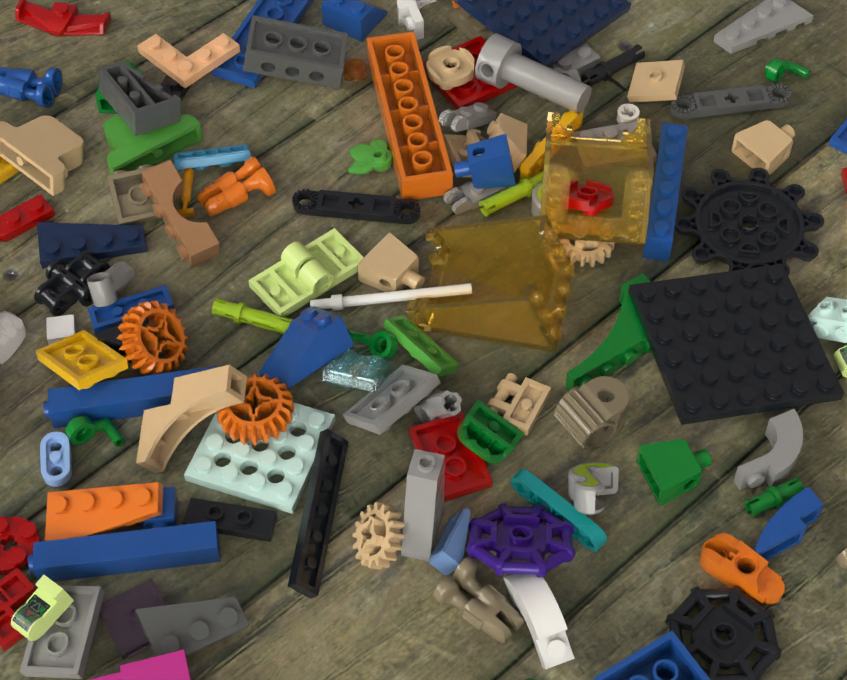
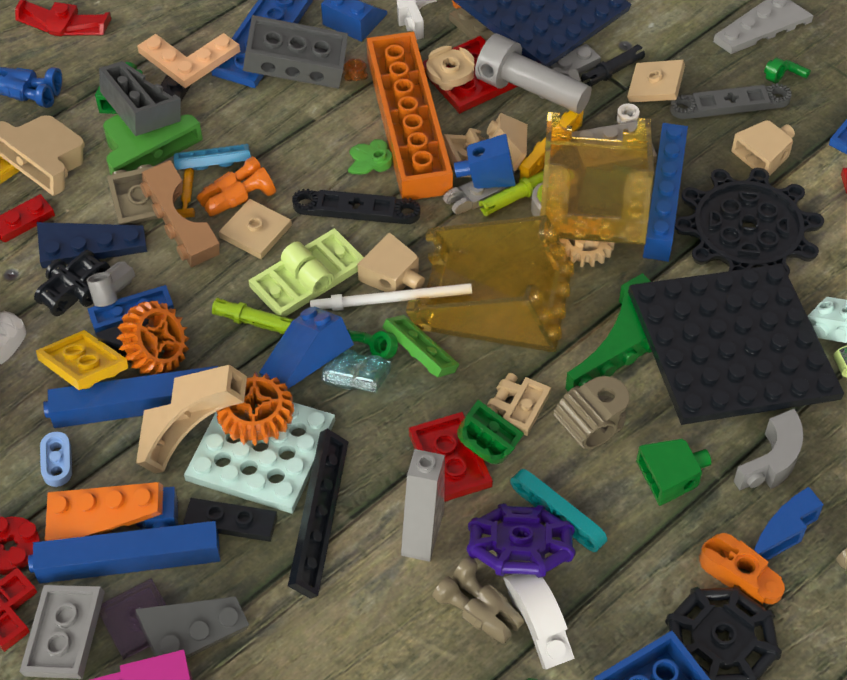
(41, 609): yellowish green leg -> none
(60, 327): white tile -> none
(82, 430): green plate -> none
(255, 228): none -> tan plate
(378, 535): tan gear -> none
(392, 400): light grey plate -> none
(438, 405): light grey piece -> none
(451, 544): medium blue slope -> none
(467, 117): light grey hinge -> none
(590, 197): red plate -> none
(590, 480): light grey animal -> none
(773, 497): green pin -> none

